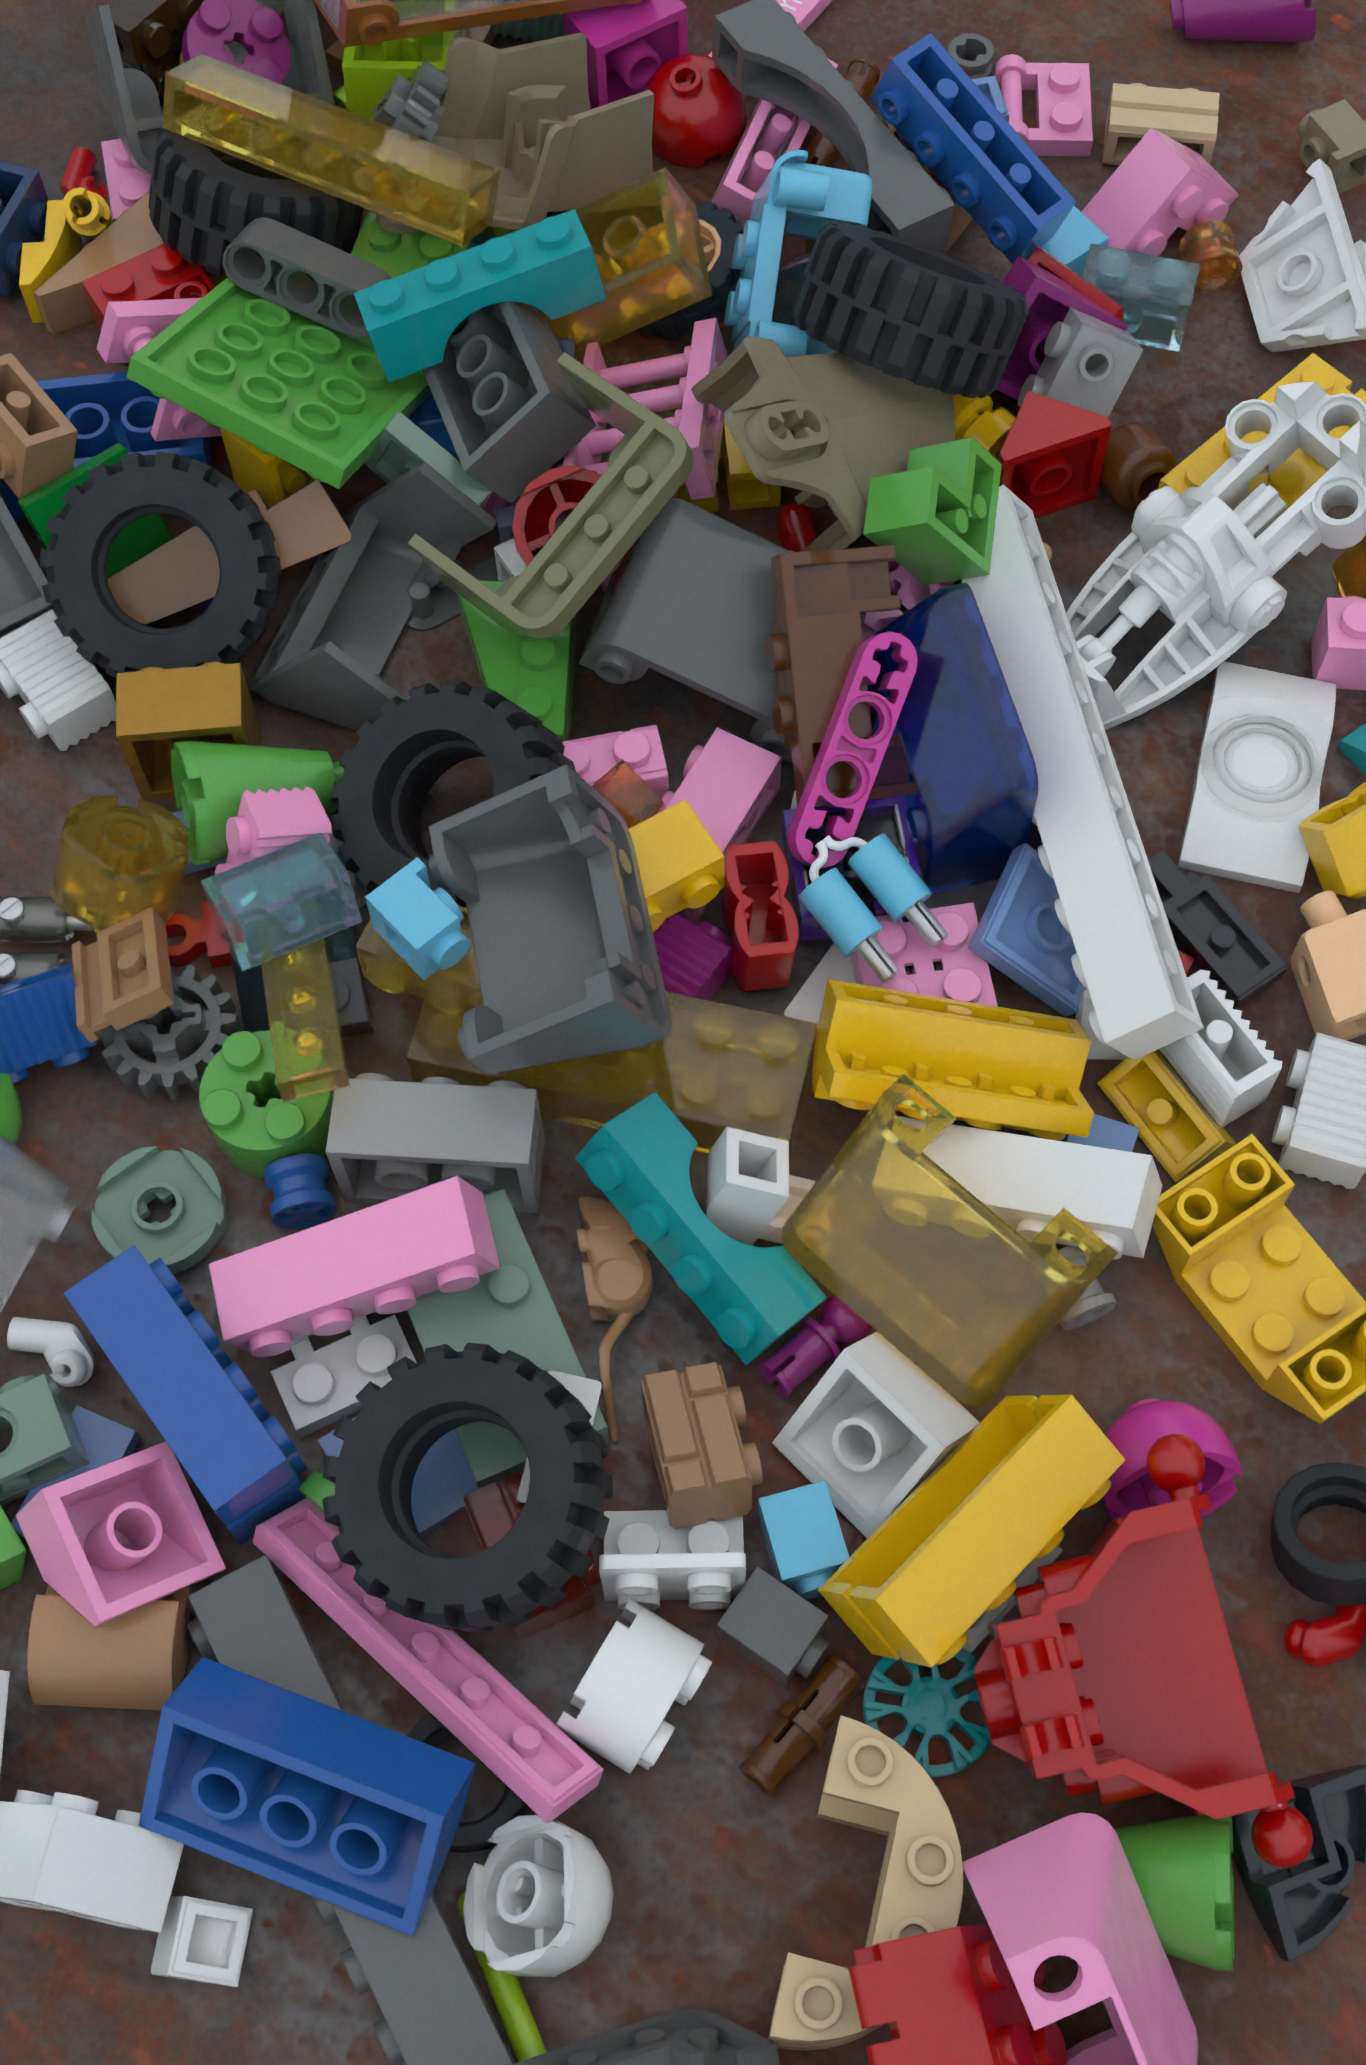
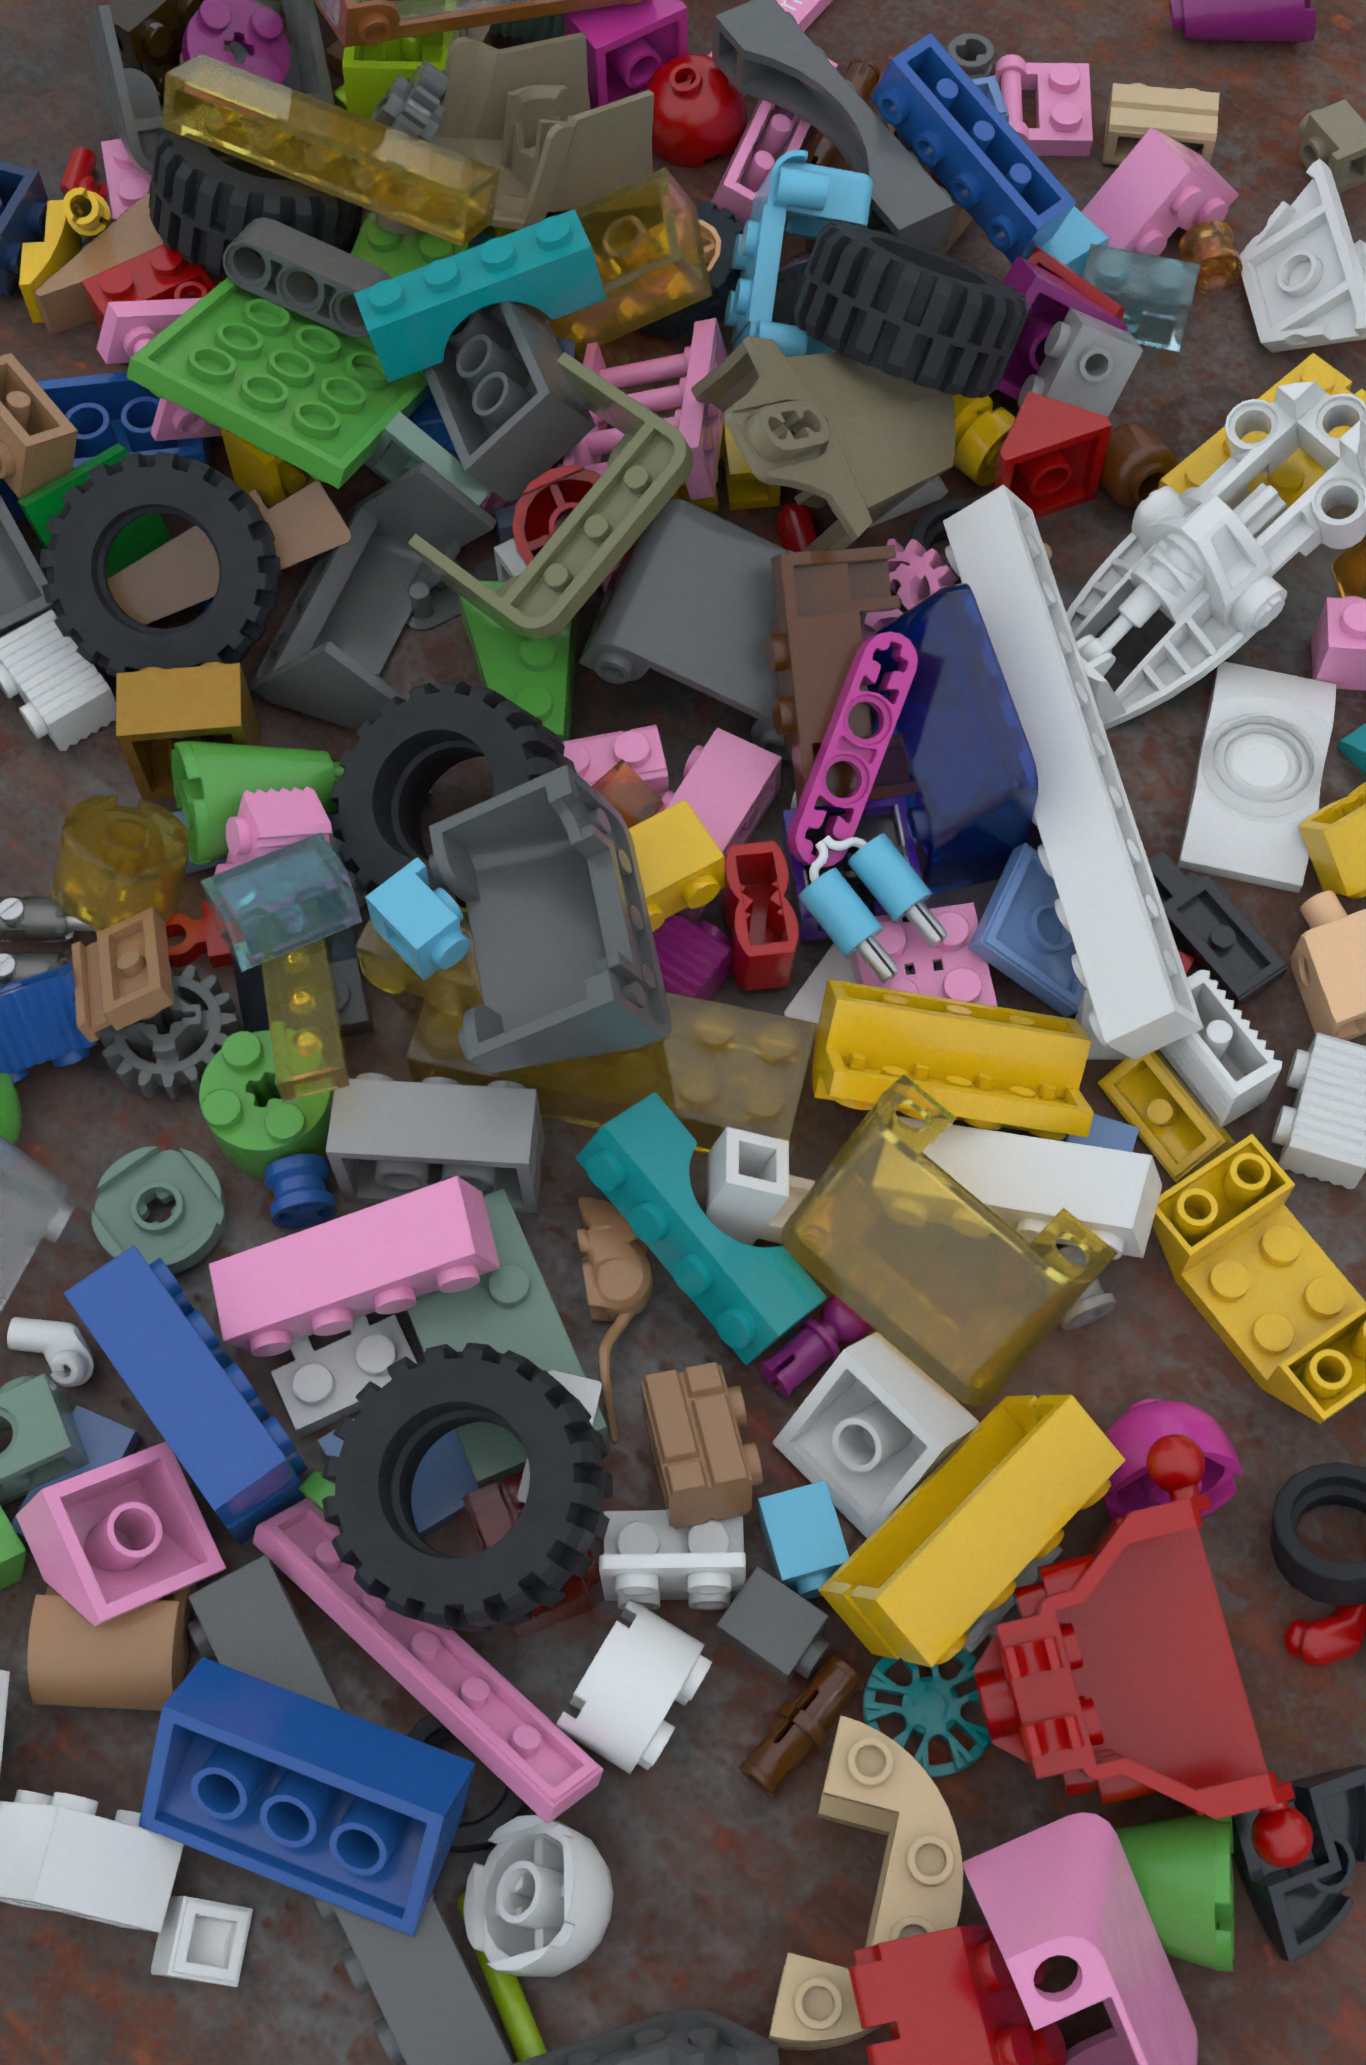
(938, 511): bright green brick -> none

